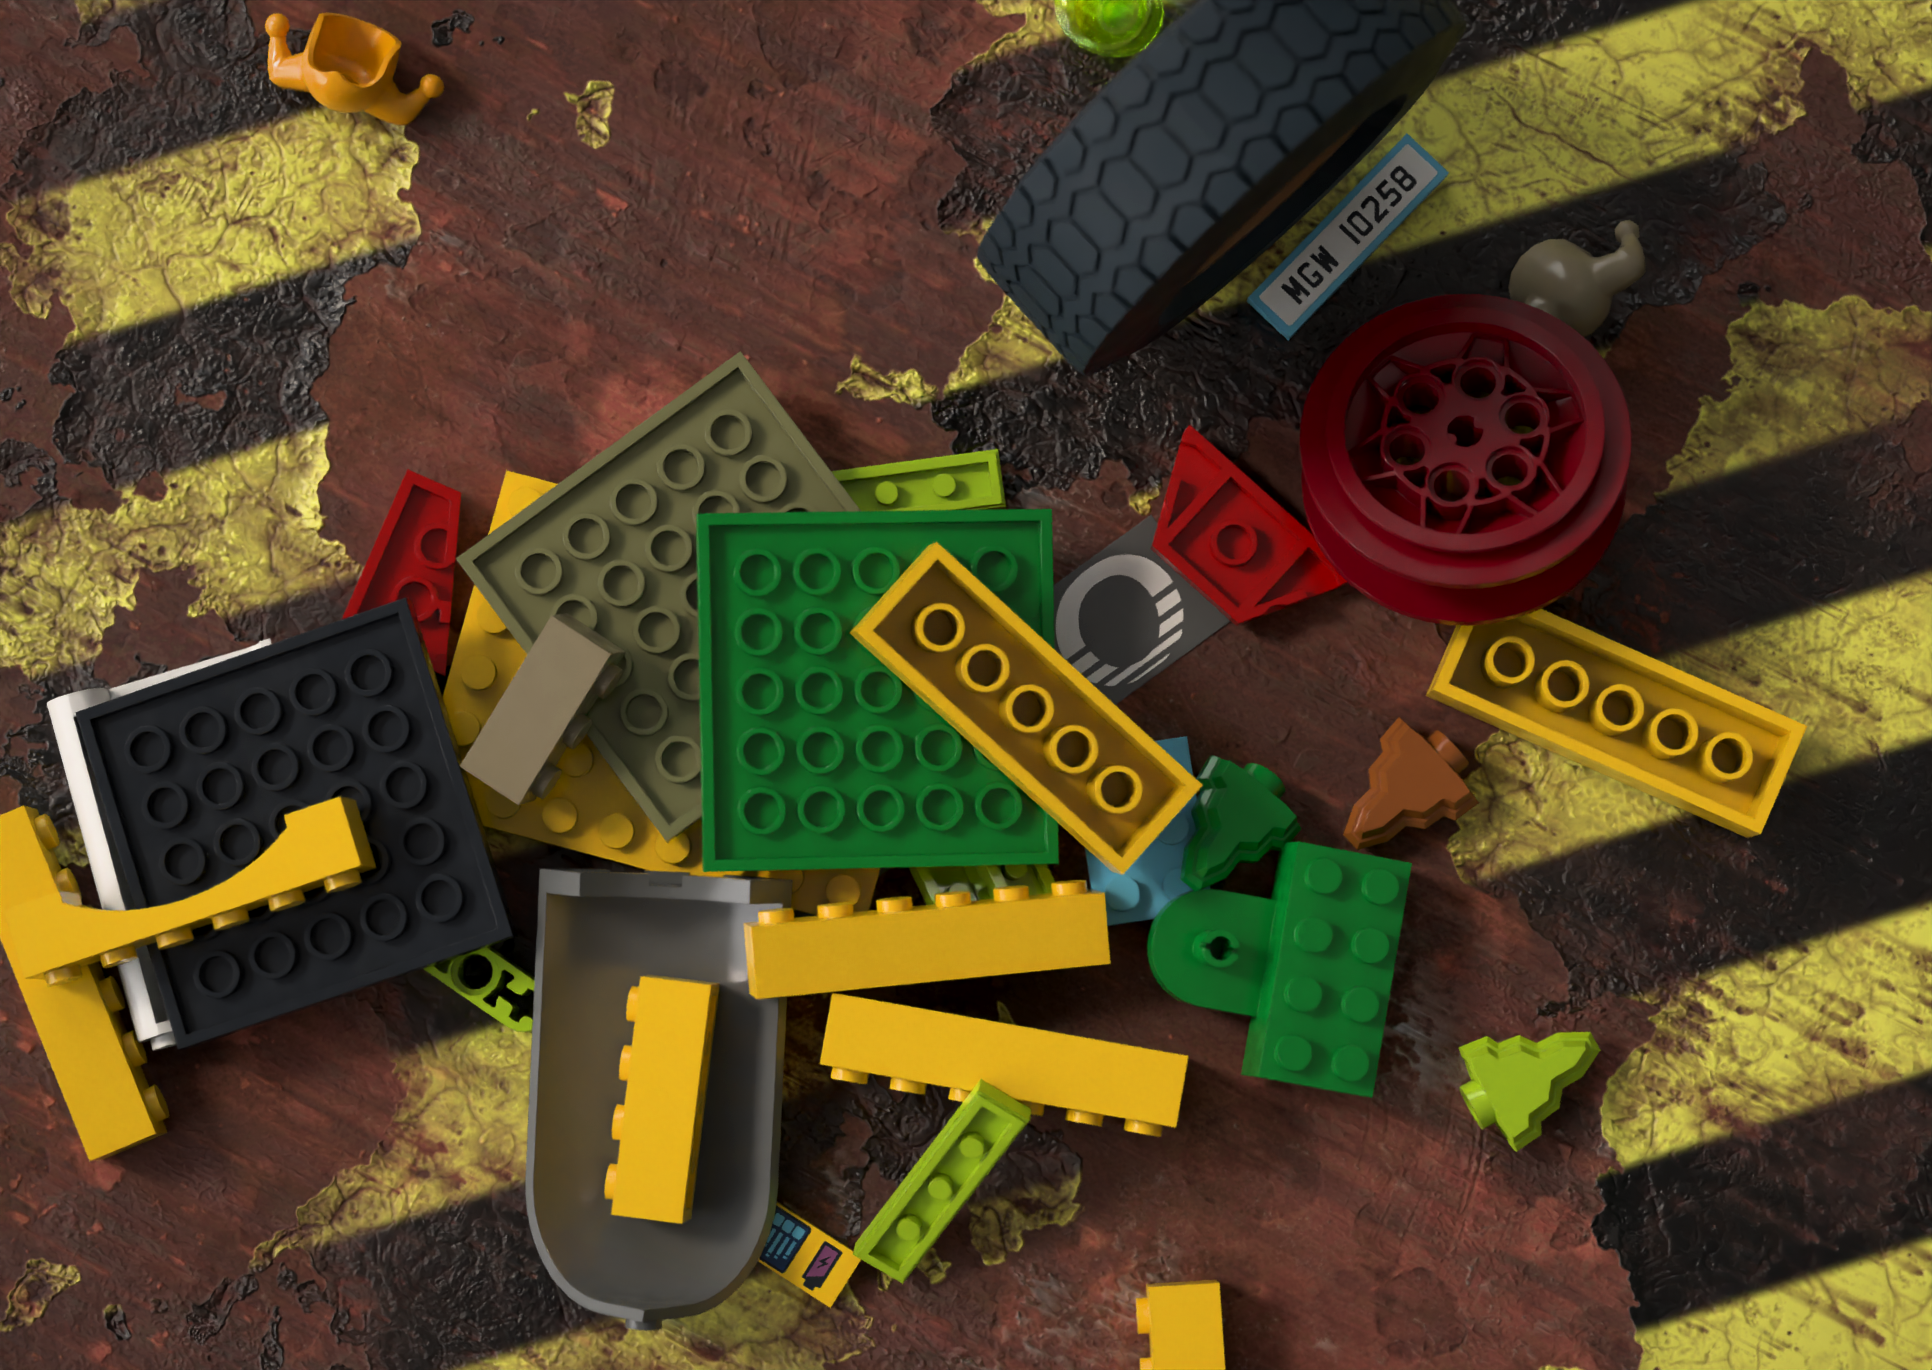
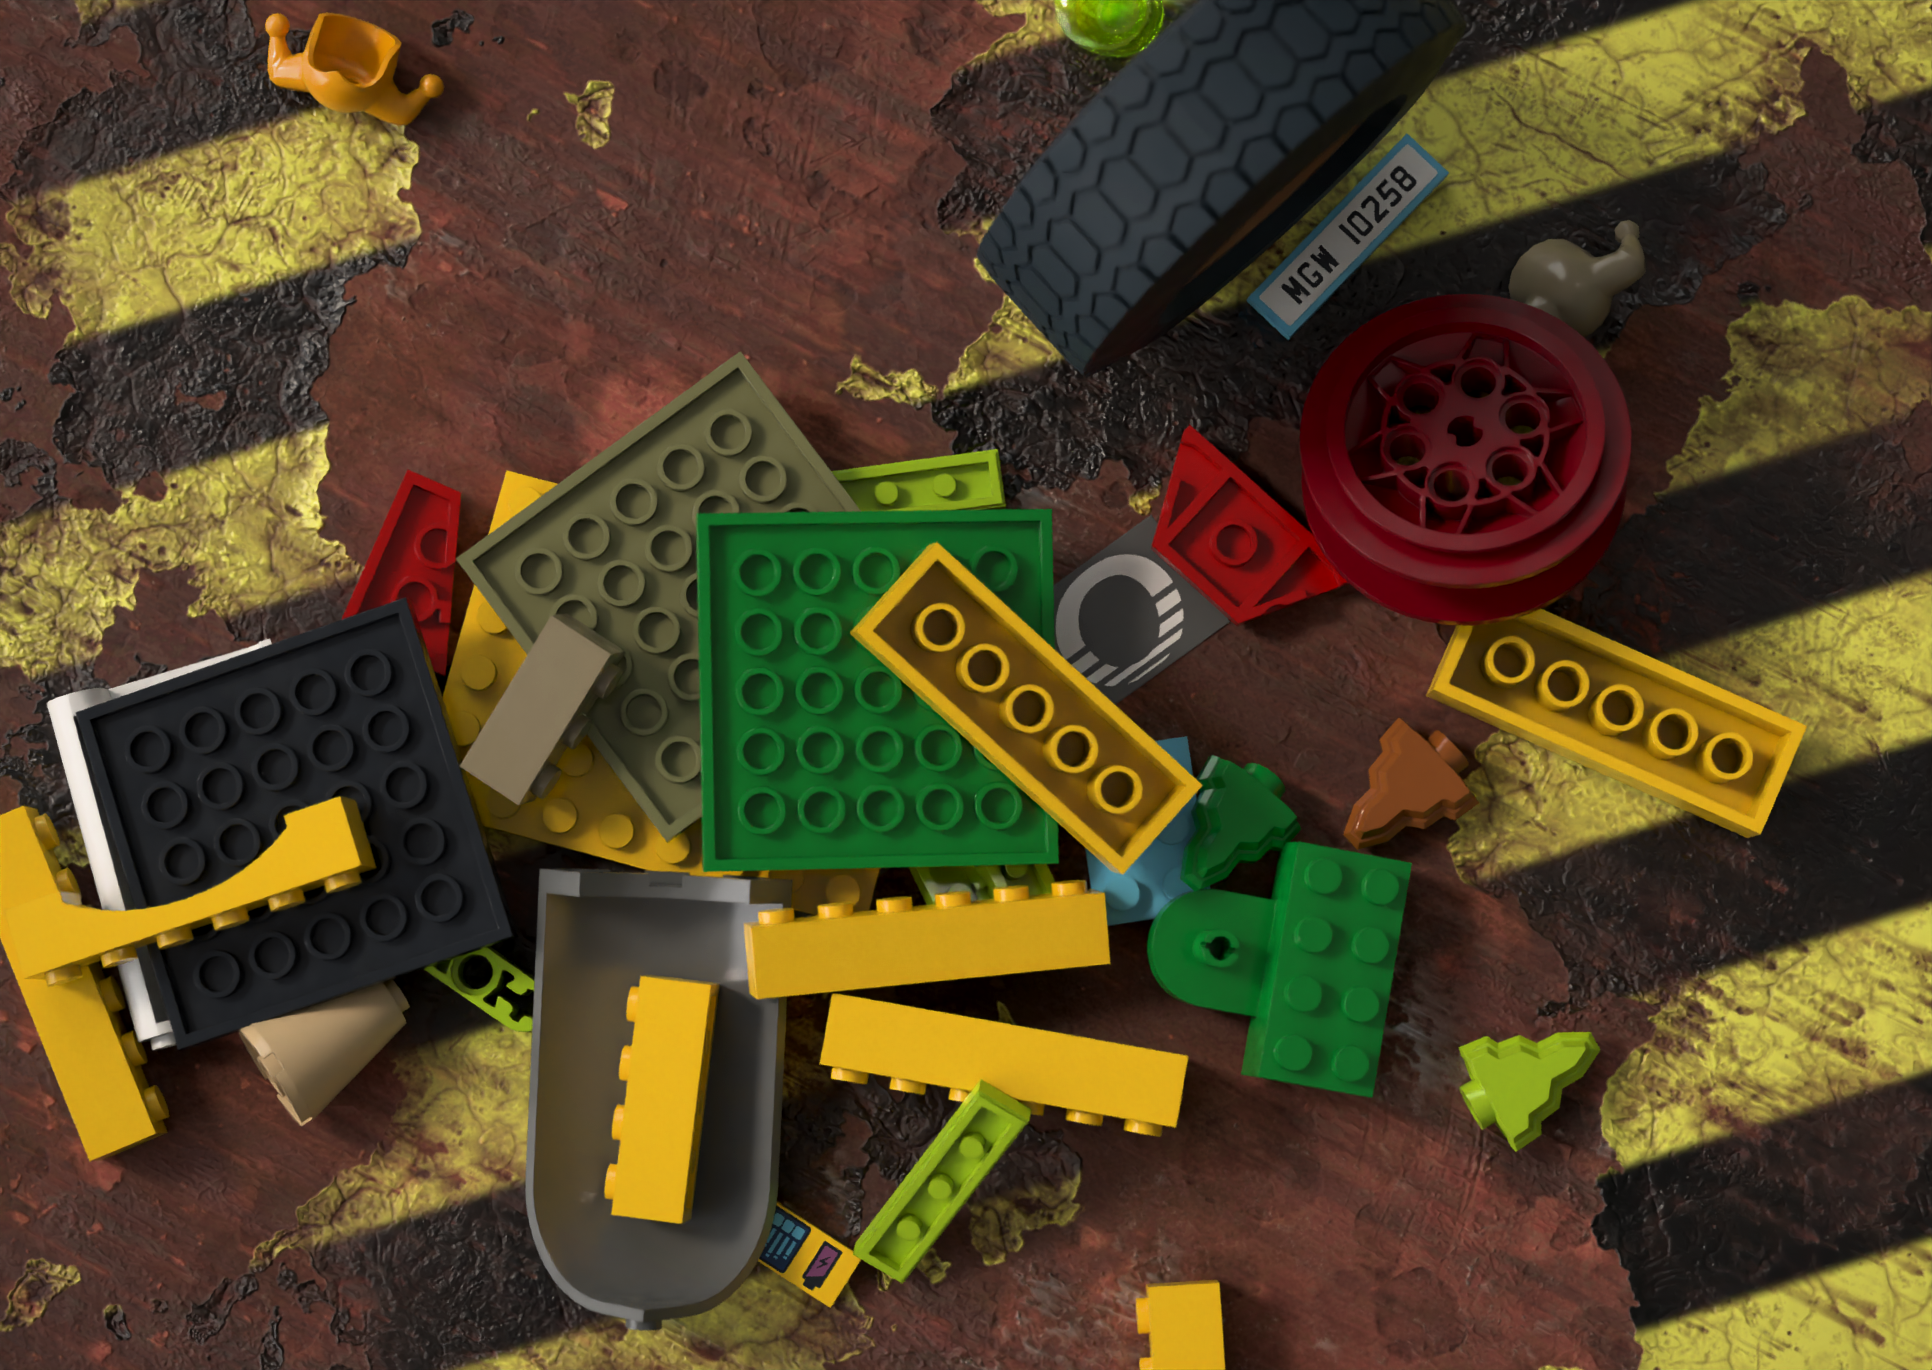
(324, 1046): none -> tan cone

